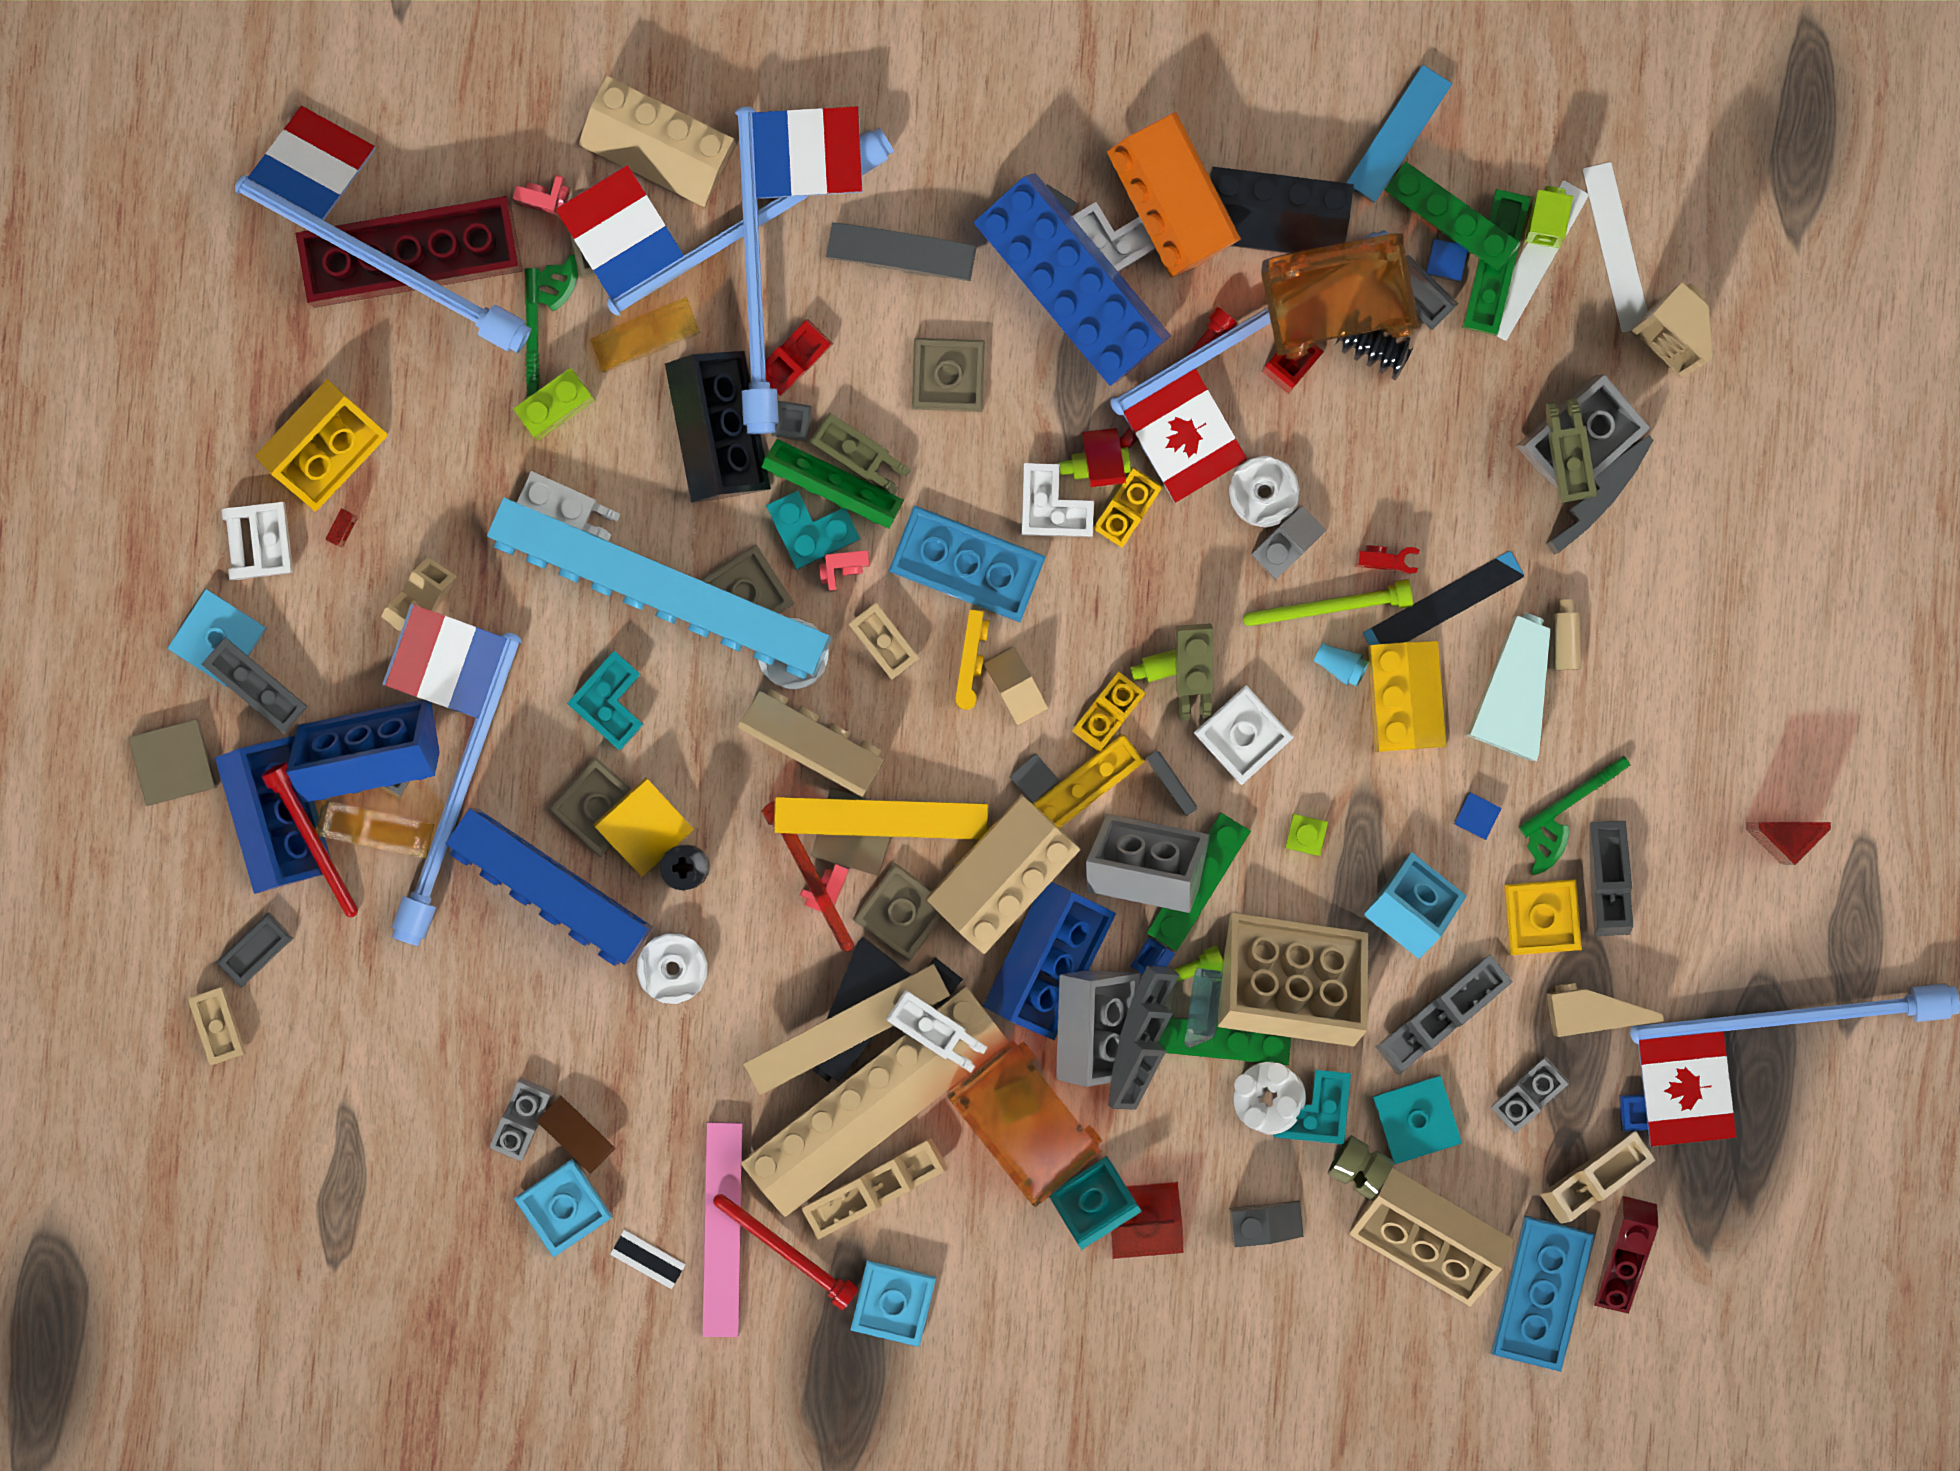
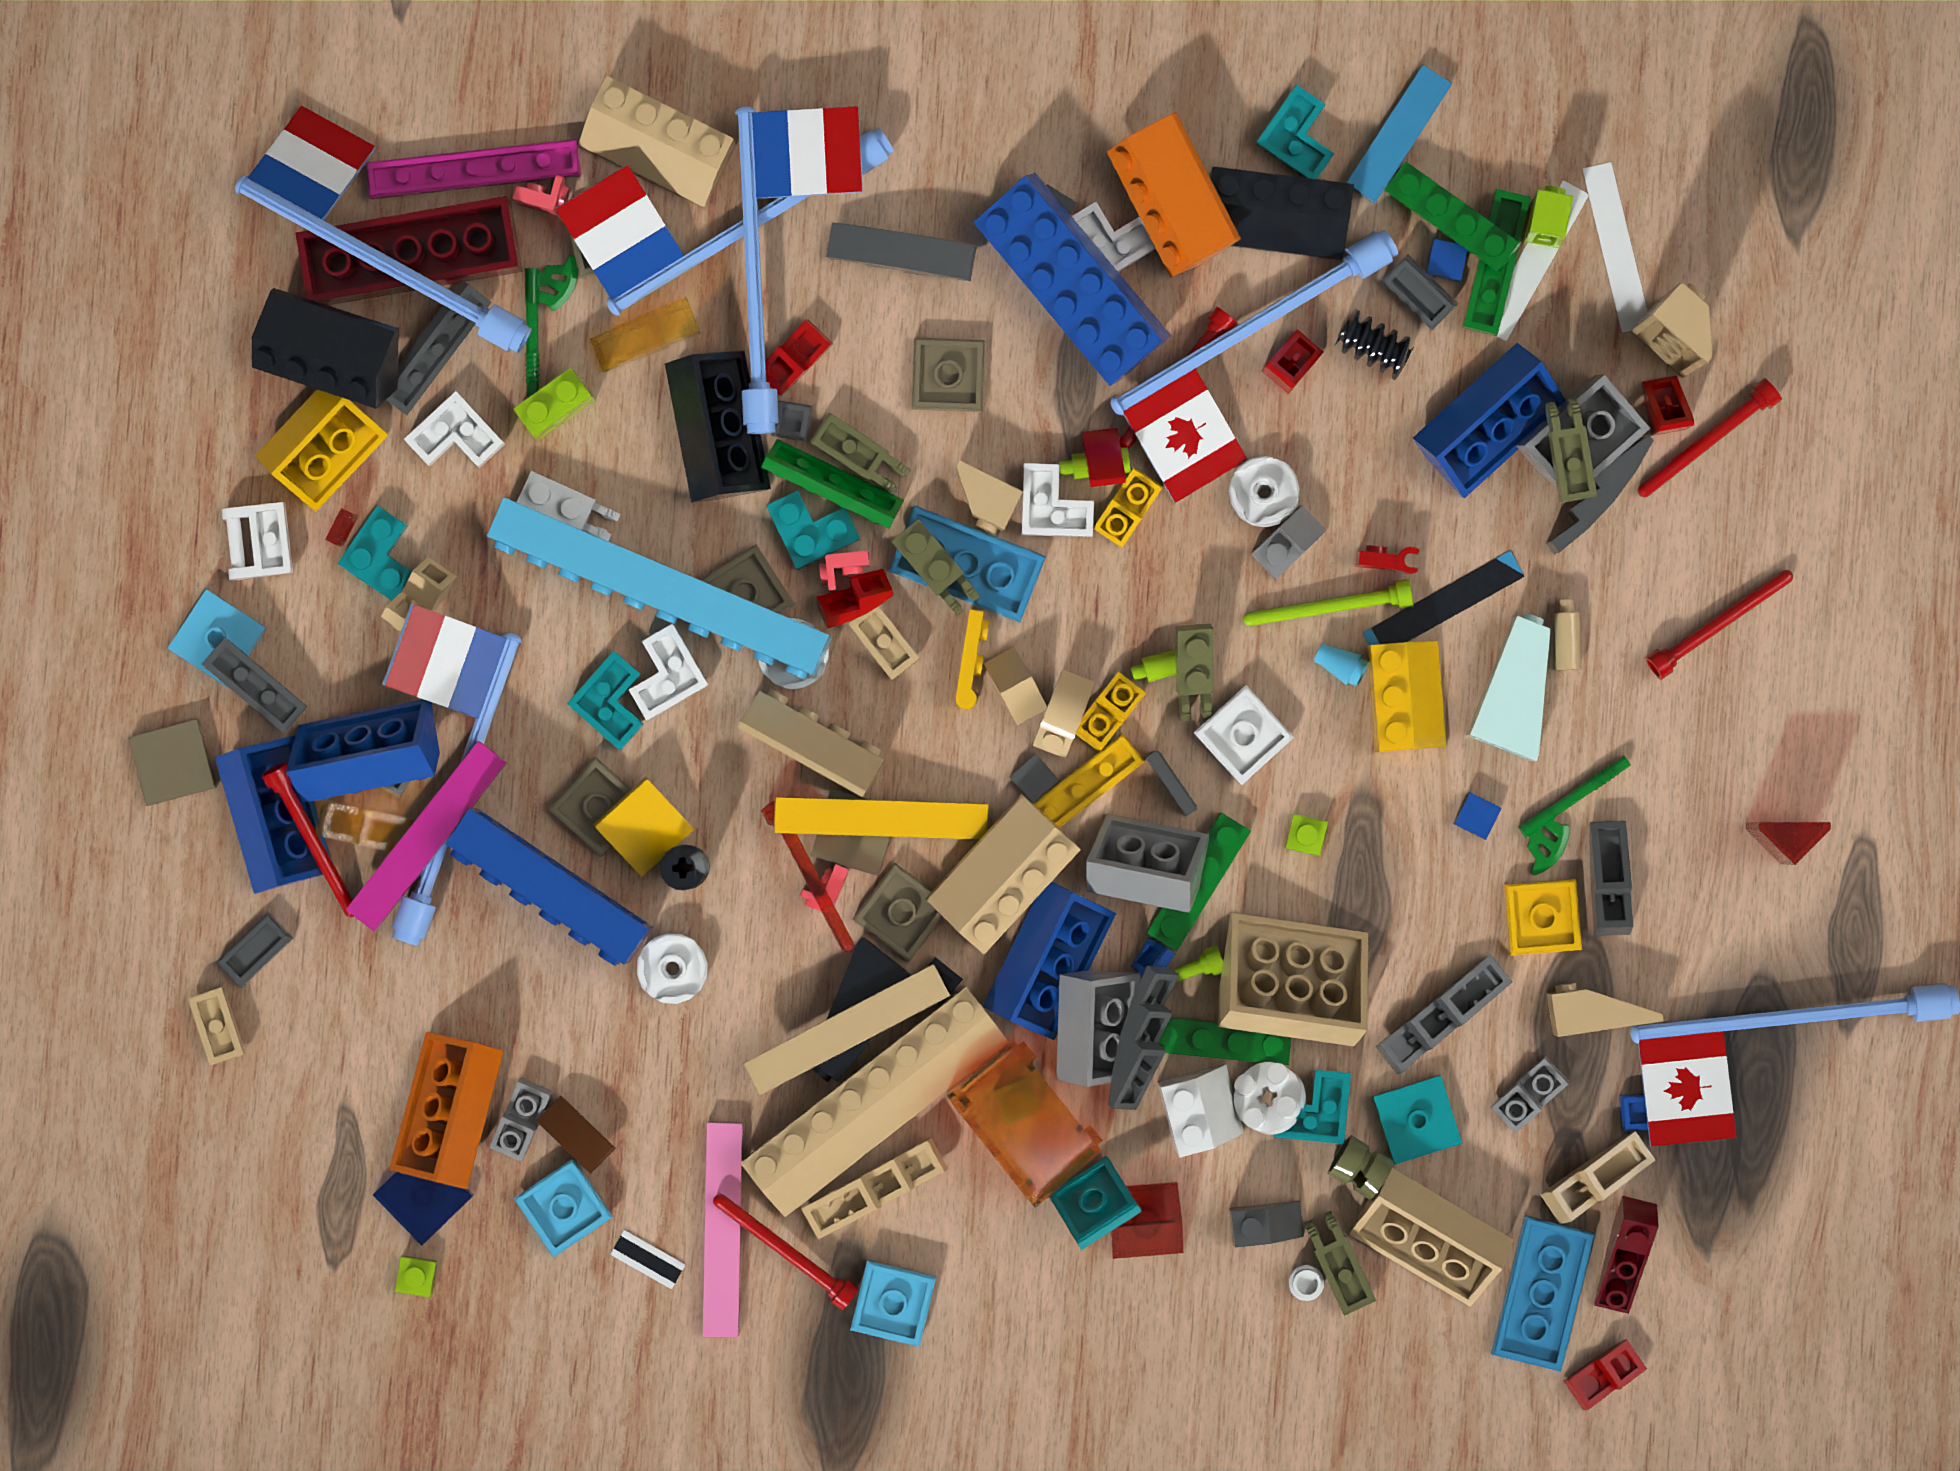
(326, 348): none -> black slope
(370, 551): none -> teal plate
(416, 1276): none -> lime plate
(421, 1203): none -> clear blue plate
(426, 836): none -> dark pink tile
(433, 350): none -> dark grey plate
(446, 1110): none -> orange slope
(450, 424): none -> white plate
(473, 169): none -> dark pink tile
(677, 675): none -> white plate
(864, 595): none -> red slope
(932, 1029): white hinge -> none
(933, 563): none -> olive hinge
(988, 497): none -> tan slope
(1063, 713): none -> tan brick
(1200, 1110): none -> white slope
(1203, 1006): clear light blue slope -> none
(1287, 137): none -> teal plate
(1306, 1282): none -> white plate
(1339, 292): clear orange windscreen -> none
(1341, 1267): none -> olive hinge
(1415, 905): medium azure slope -> none
(1489, 420): none -> blue slope
(1605, 1374): none -> red slope
(1664, 661): none -> red piece
(1666, 406): none -> red slope
(1763, 396): none -> red piece

